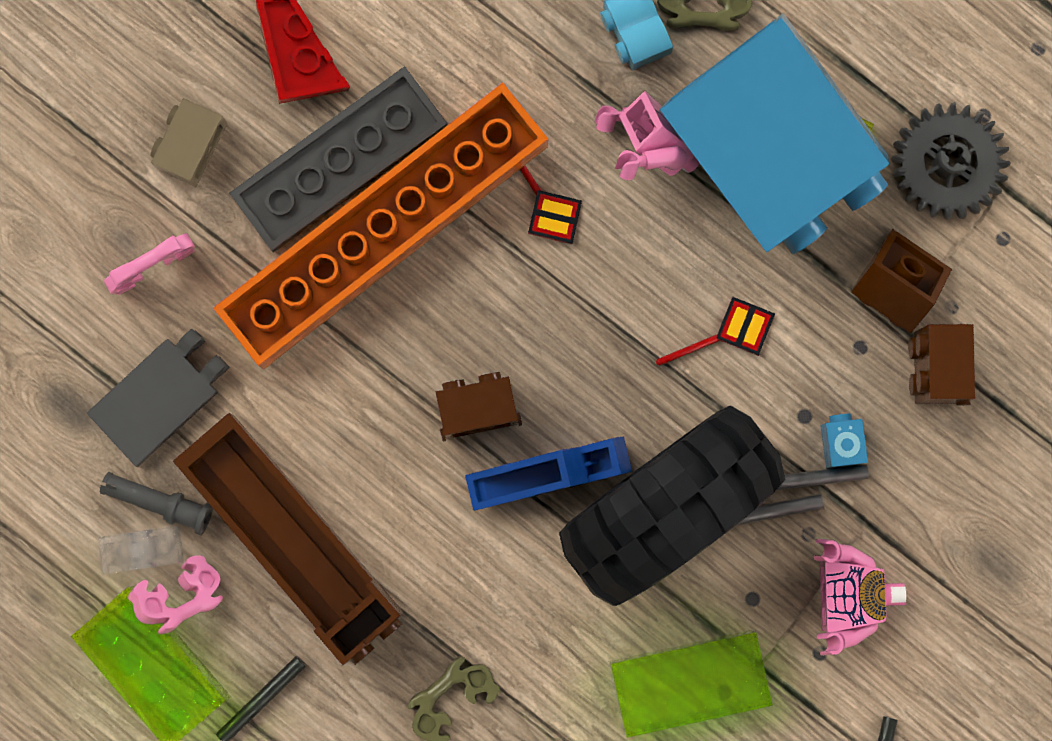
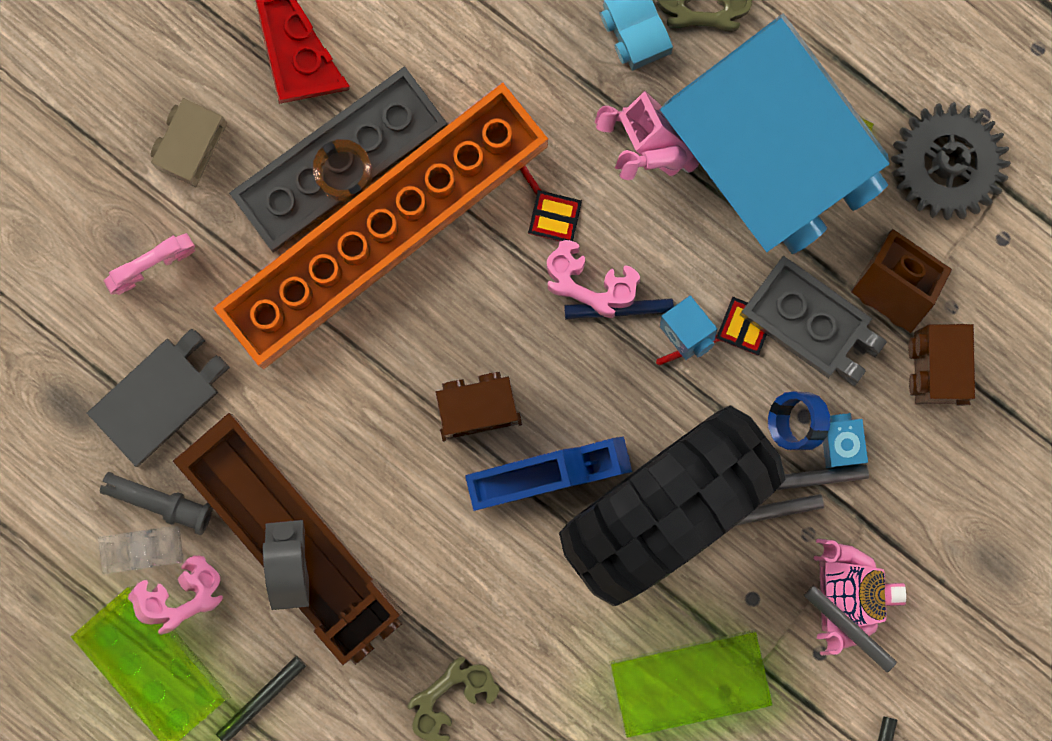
(286, 565): none -> dark grey brick
(335, 147): none -> clear orange piece
(620, 289): none -> bright pink helmet
(639, 307): none -> dark blue bar
(689, 328): none -> dark azure brick
(779, 420): none -> blue piece
(812, 321): none -> dark grey tile
(850, 628): none -> dark grey bar

